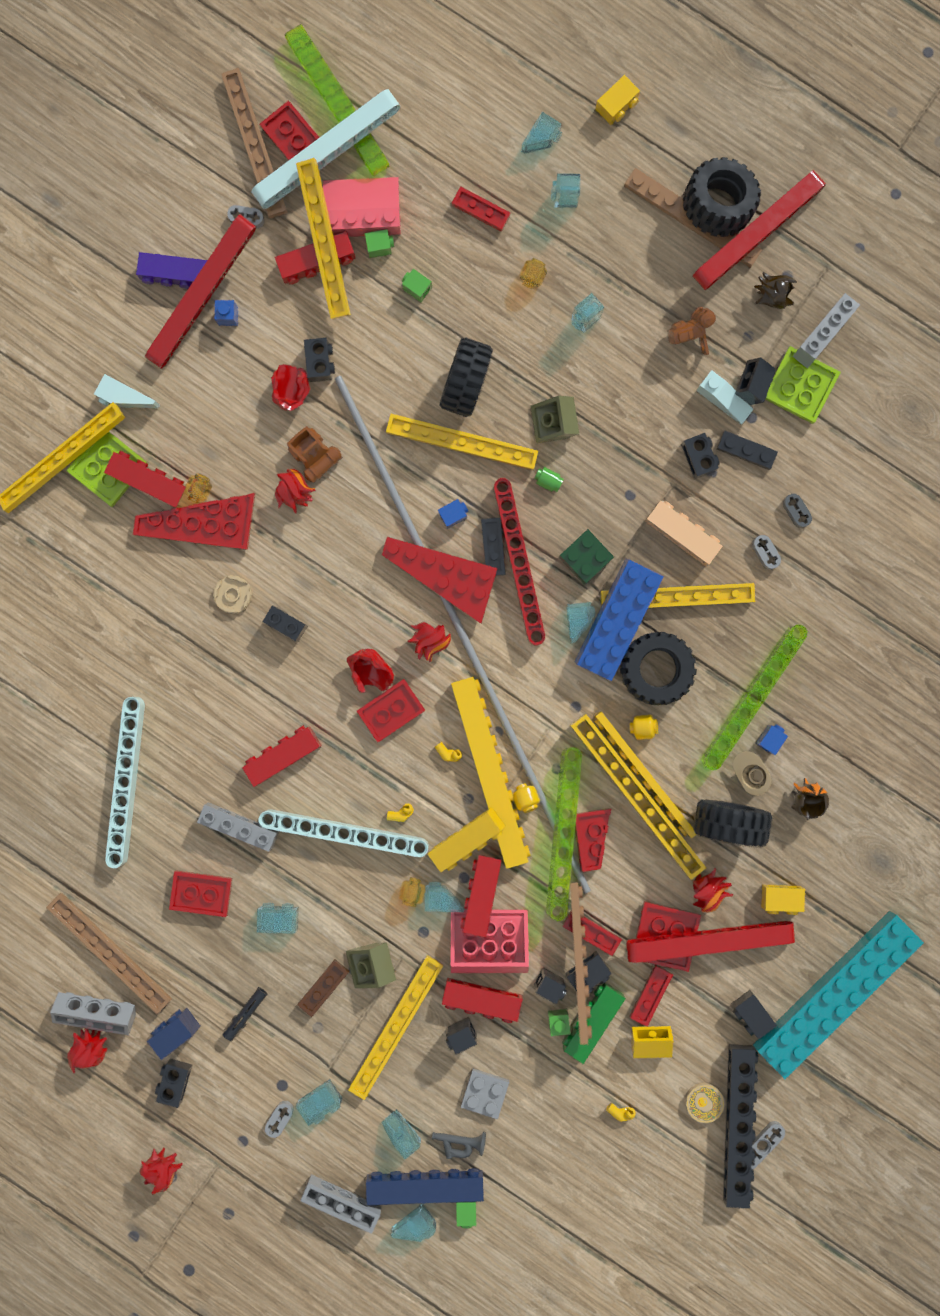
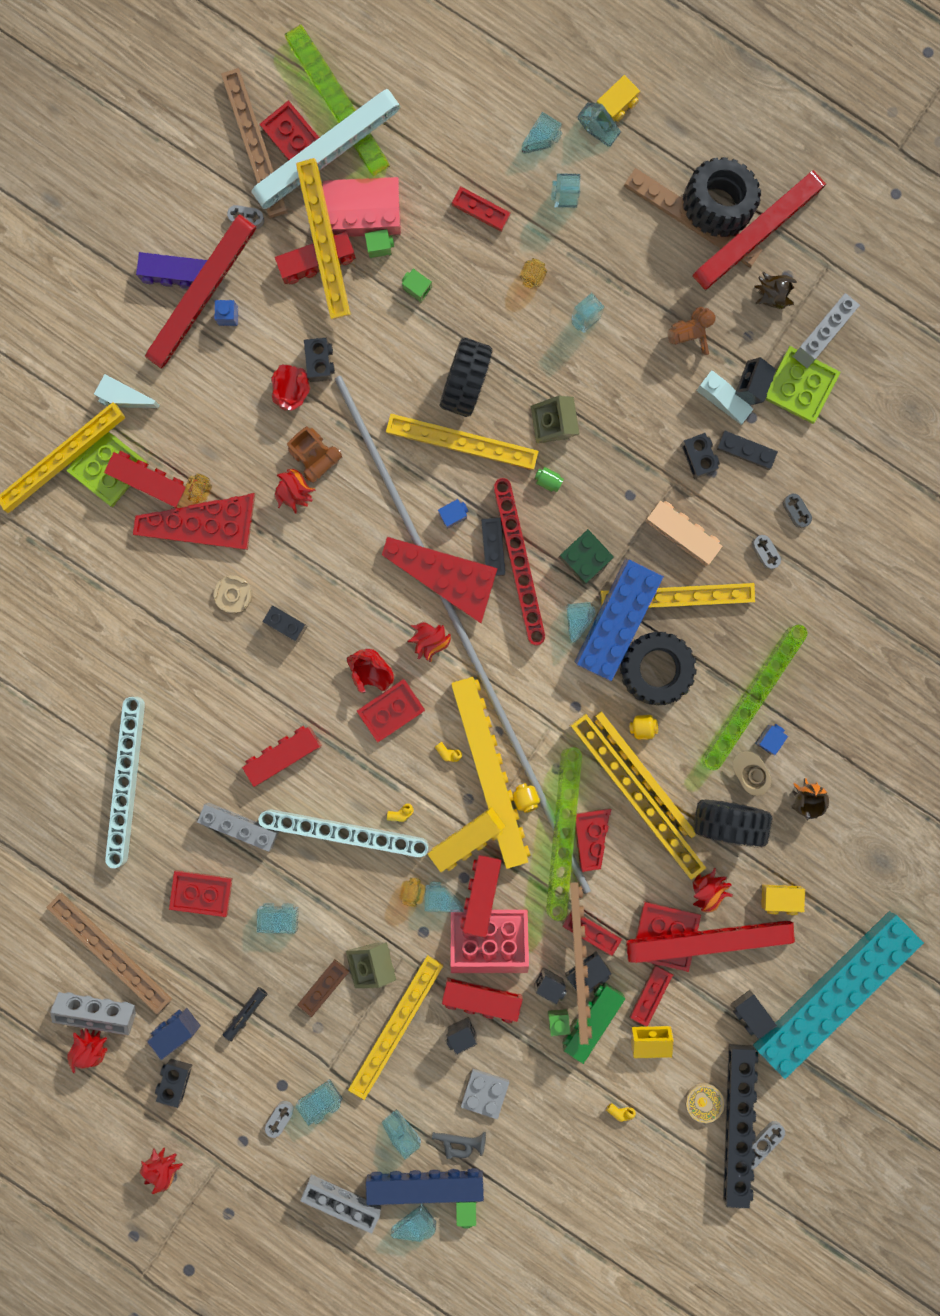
(599, 123): none -> clear light blue slope

